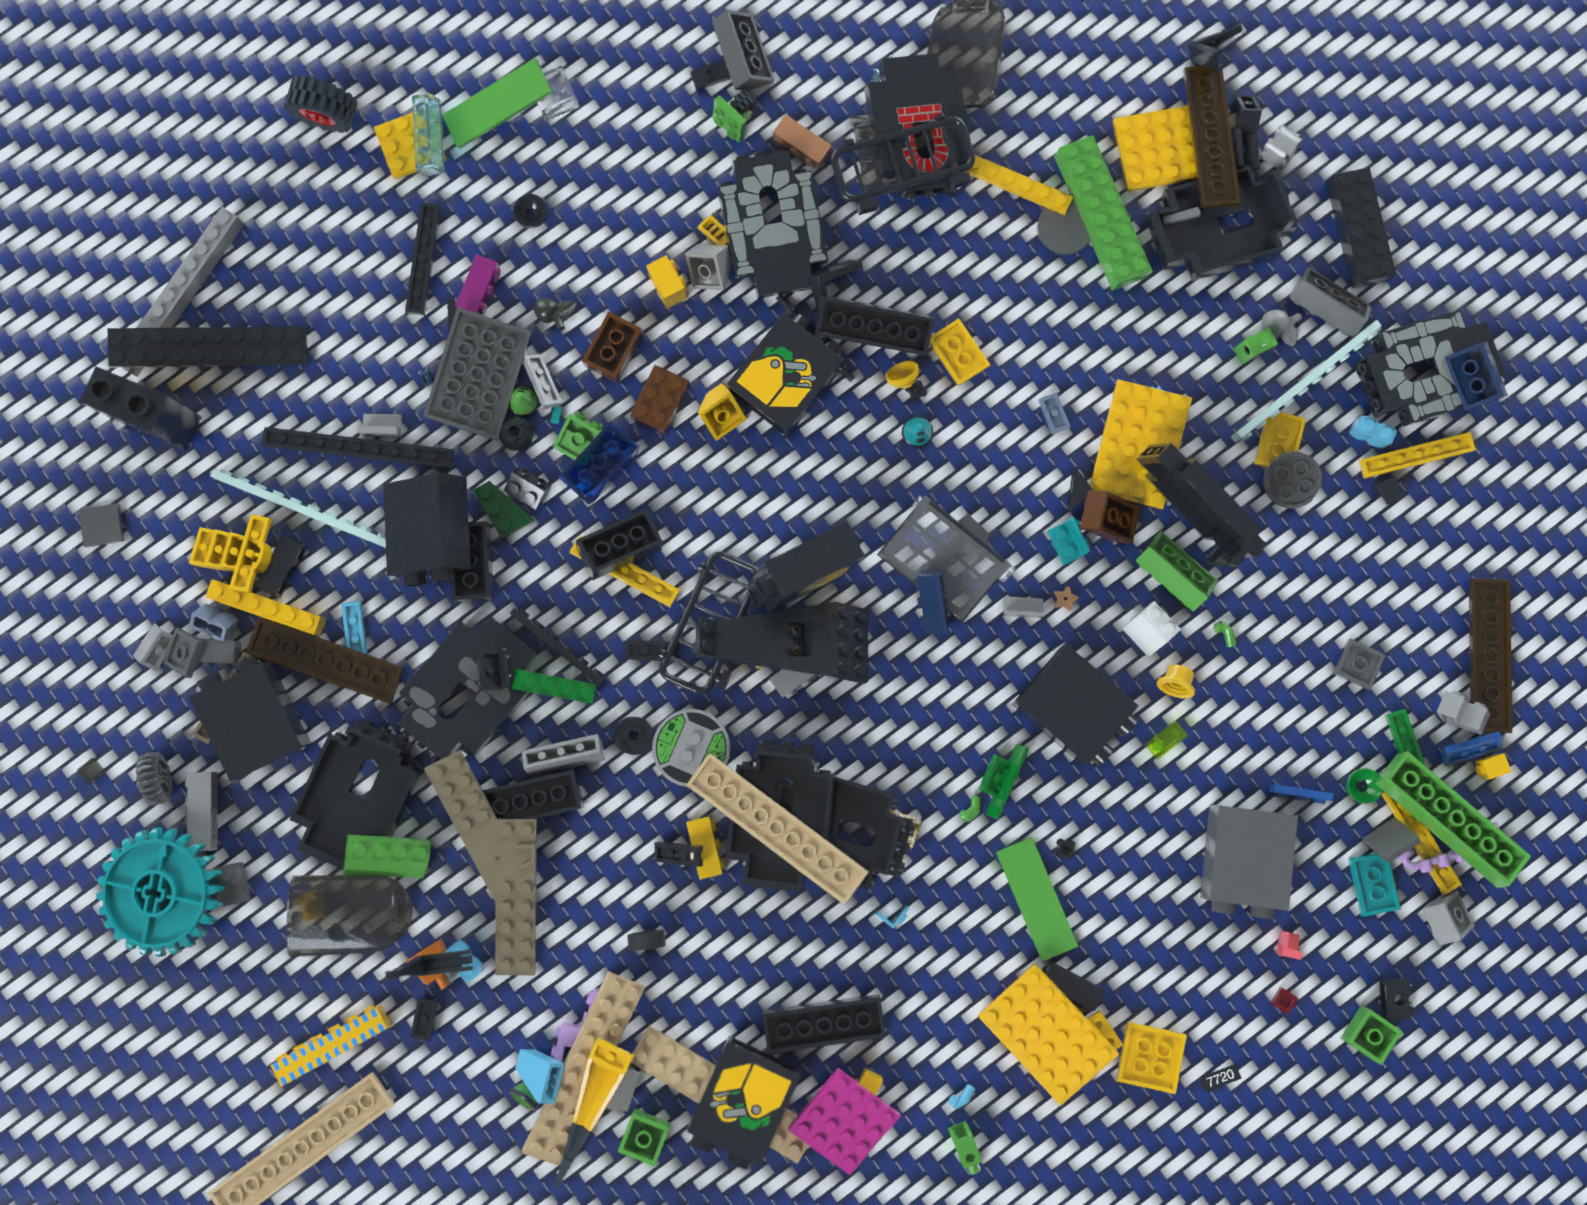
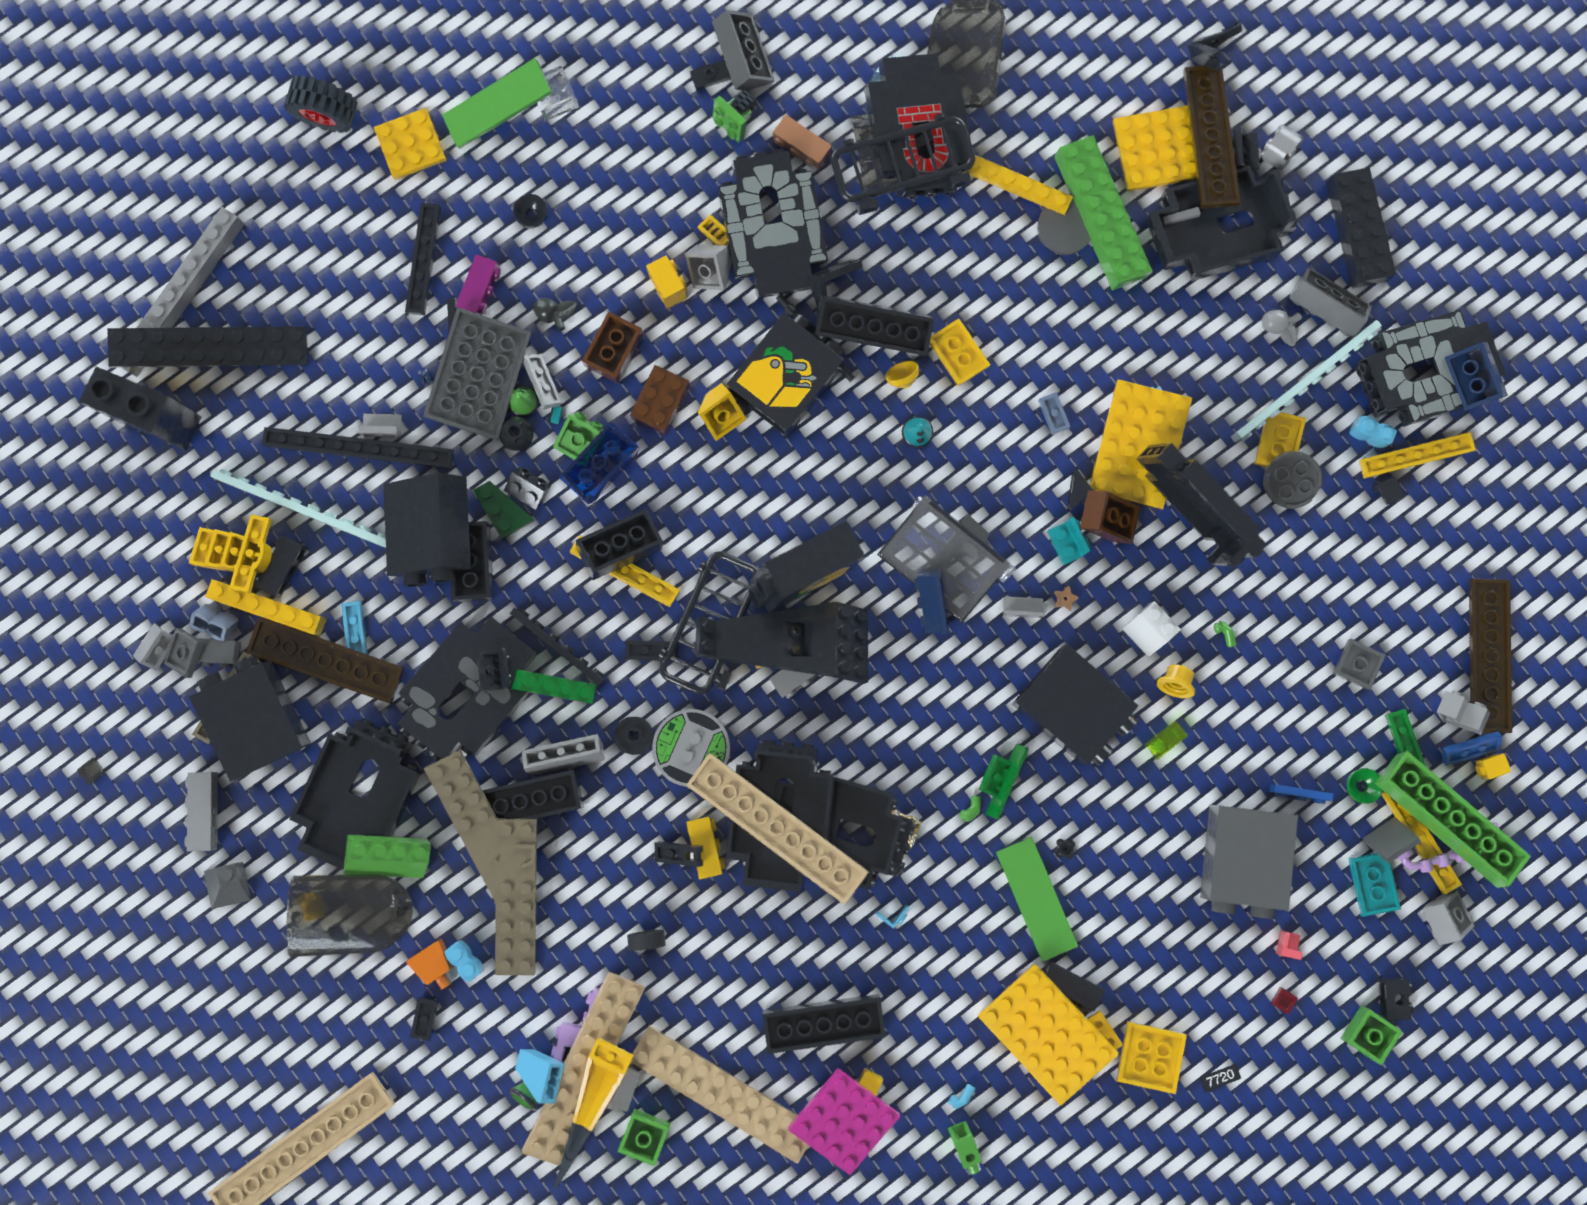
(101, 525): dark grey tile -> none
(154, 778): dark grey gear -> none
(158, 892): teal gear -> none
(331, 1045): yellow brick -> none
(428, 134): clear light blue brick -> none
(433, 964): black hinge -> none
(743, 1103): brick -> none
(921, 391): black plate -> none
(1177, 571): bright green slope -> none
(1247, 113): black slope -> none
(1258, 345): bright green torso -> none

